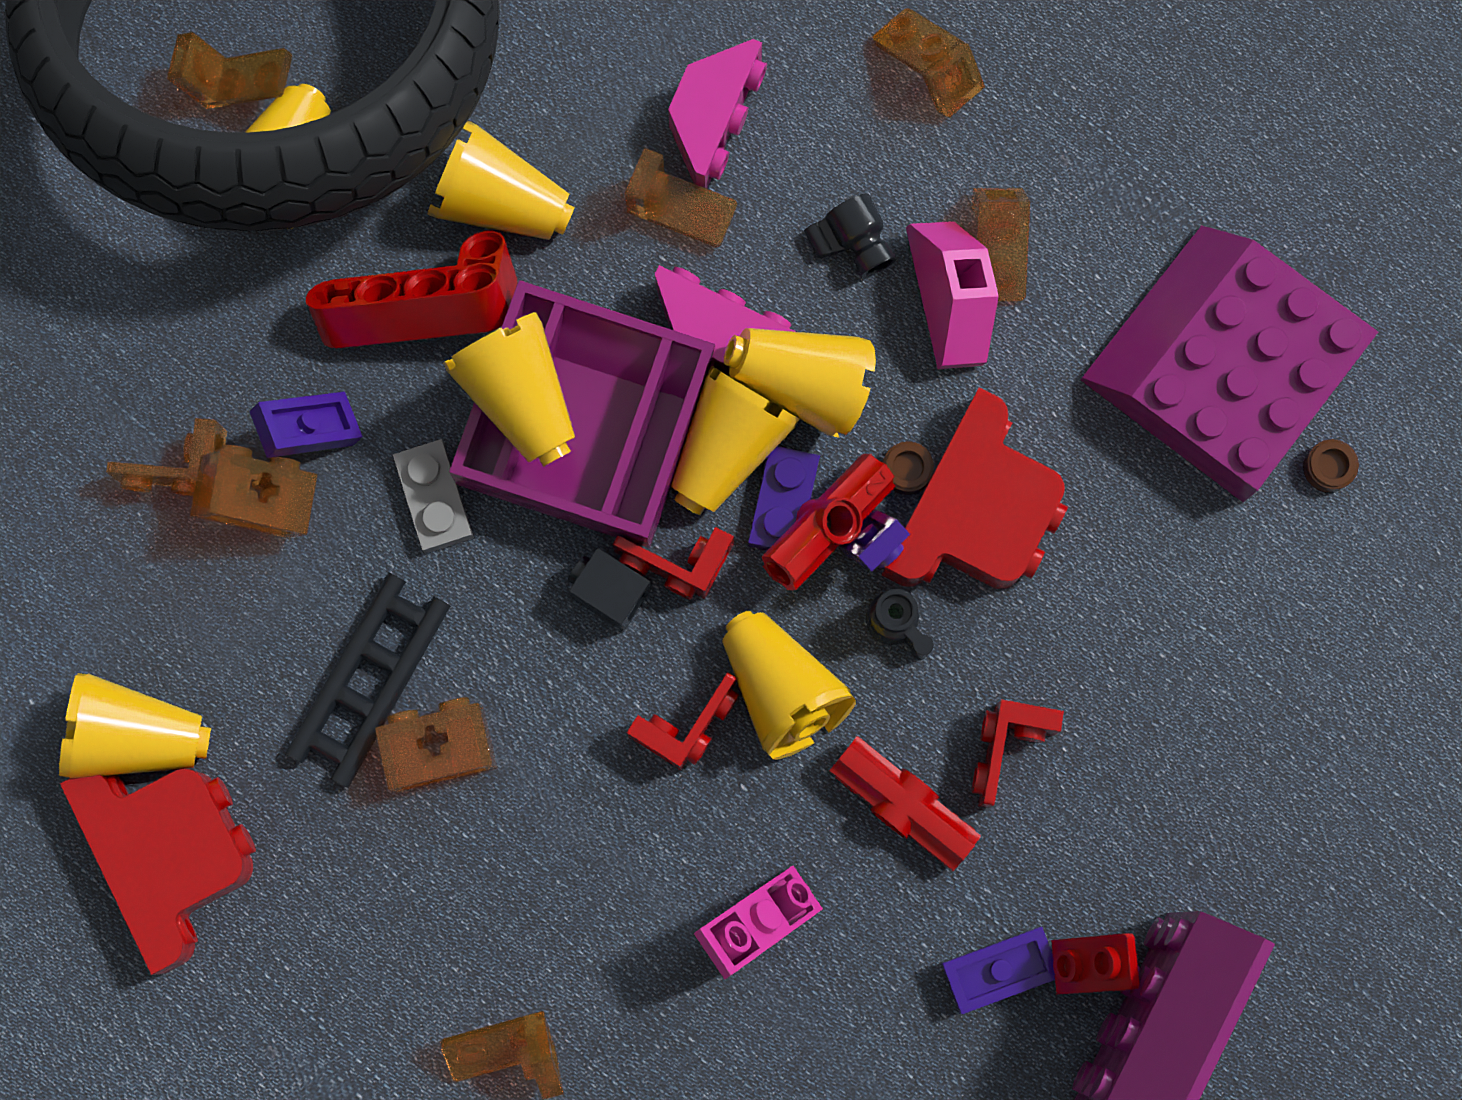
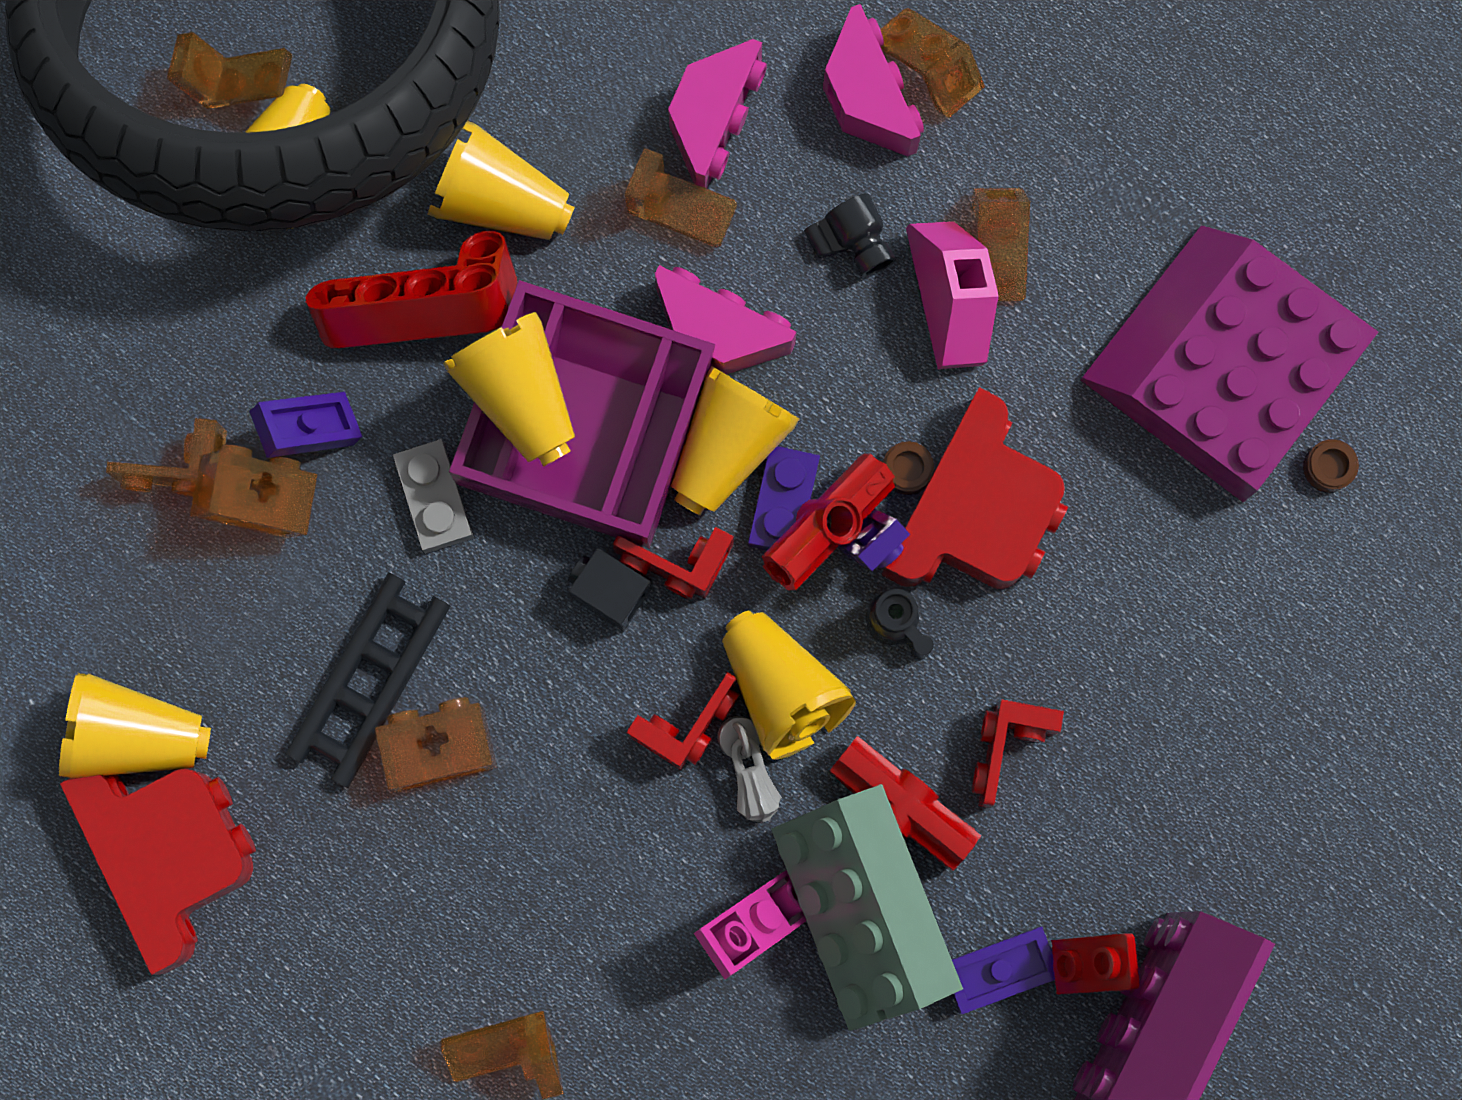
(756, 793): none -> light grey piece
(805, 374): yellow cone -> none
(866, 908): none -> sand green piece
(867, 88): none -> dark pink slope

